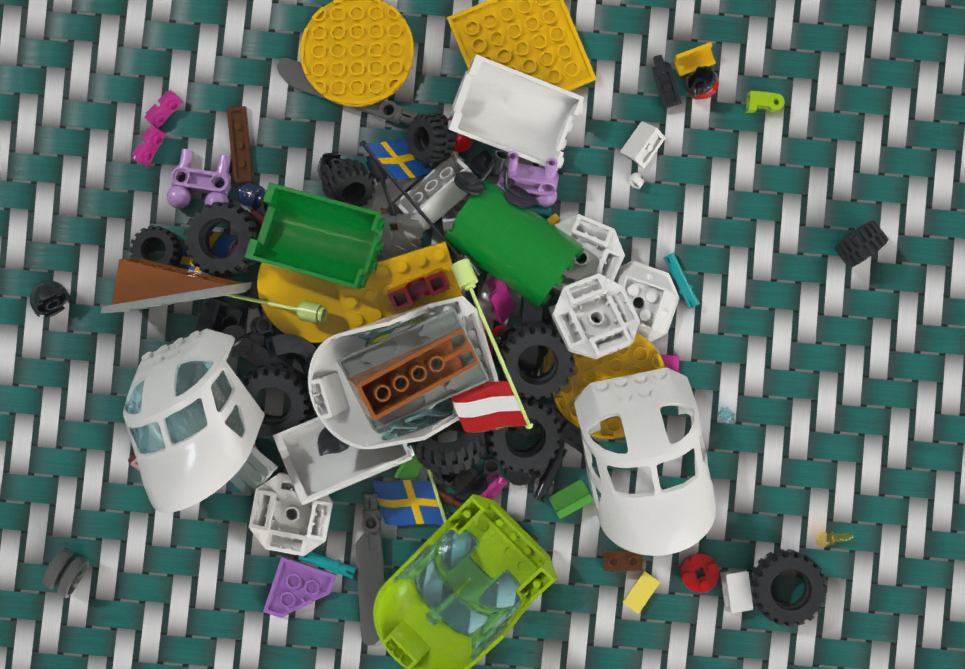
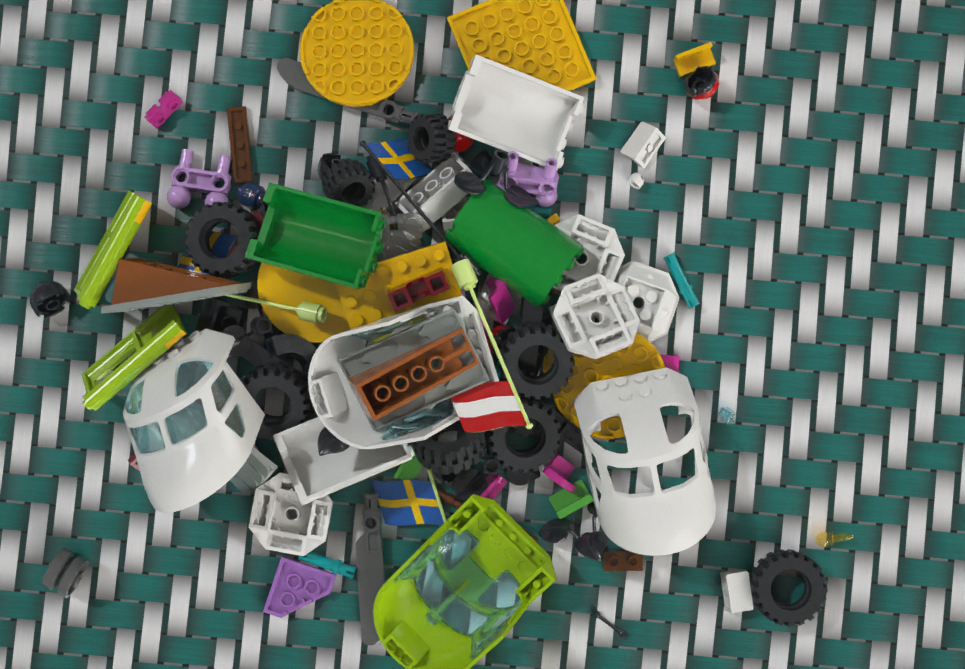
(111, 249): none -> lime piece
(145, 153): dark pink hinge -> none
(149, 341): none -> lime piece
(153, 233): black tyre -> none
(549, 475): black pin -> none
(559, 471): none -> dark pink panel
(589, 544): none -> black plant
(622, 633): none -> black hinge
(641, 592): light yellow tile -> none
(665, 83): black hinge -> none
(710, 569): red plate -> none
(764, 100): lime leg -> none
(861, 244): black tyre -> none

